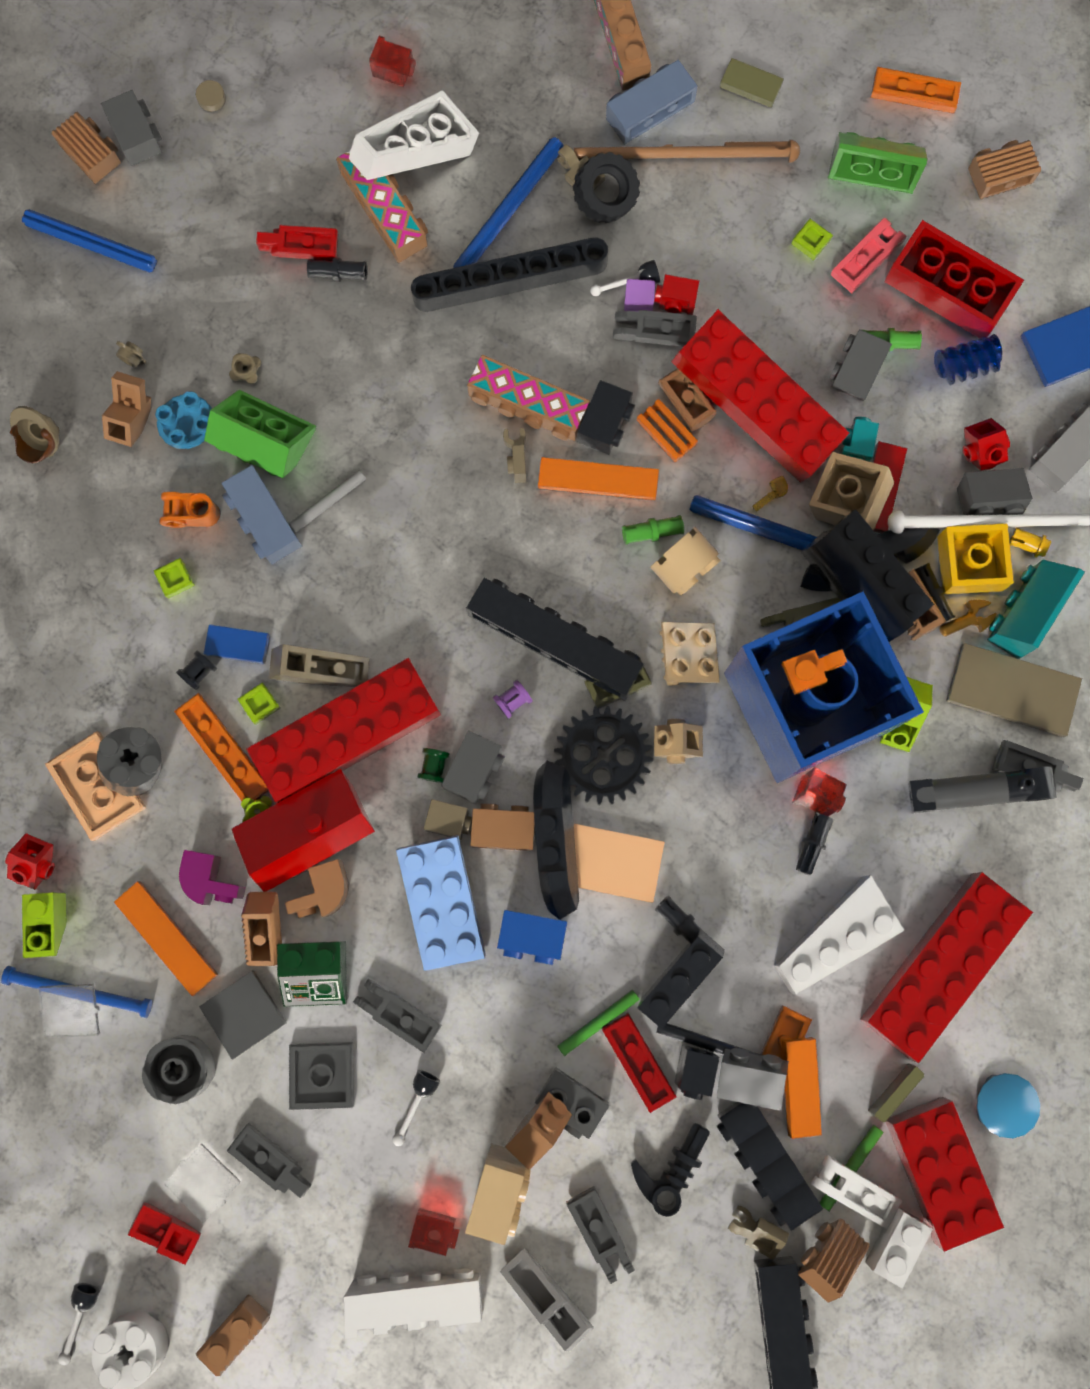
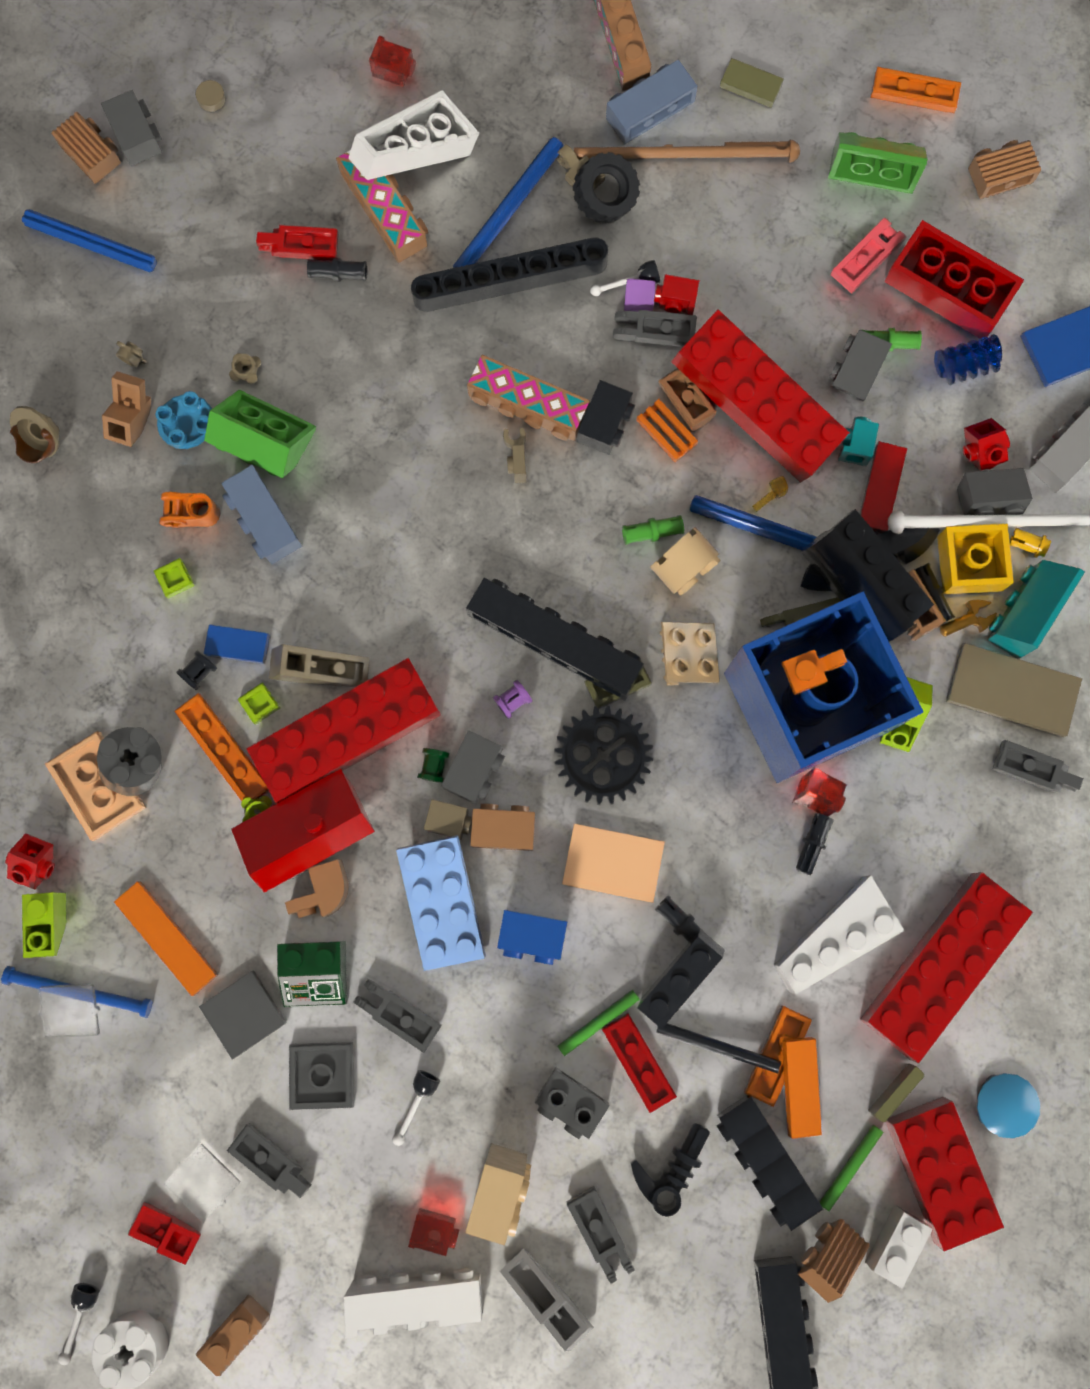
(164, 1057): dark grey brick -> none
(199, 876): magenta brick -> none
(261, 928): medium nougat brick -> none
(327, 501): light grey bar -> none
(539, 1131): medium nougat brick -> none
(555, 839): black brick -> none
(598, 478): orange tile -> none
(678, 741): tan brick -> none
(696, 1072): black brick -> none
(752, 1078): brick -> none
(759, 1235): dark tan plate -> none
(812, 239): lime tile -> none
(851, 485): tan brick -> none
(857, 1192): white plate -> none
(982, 789): piece -> none

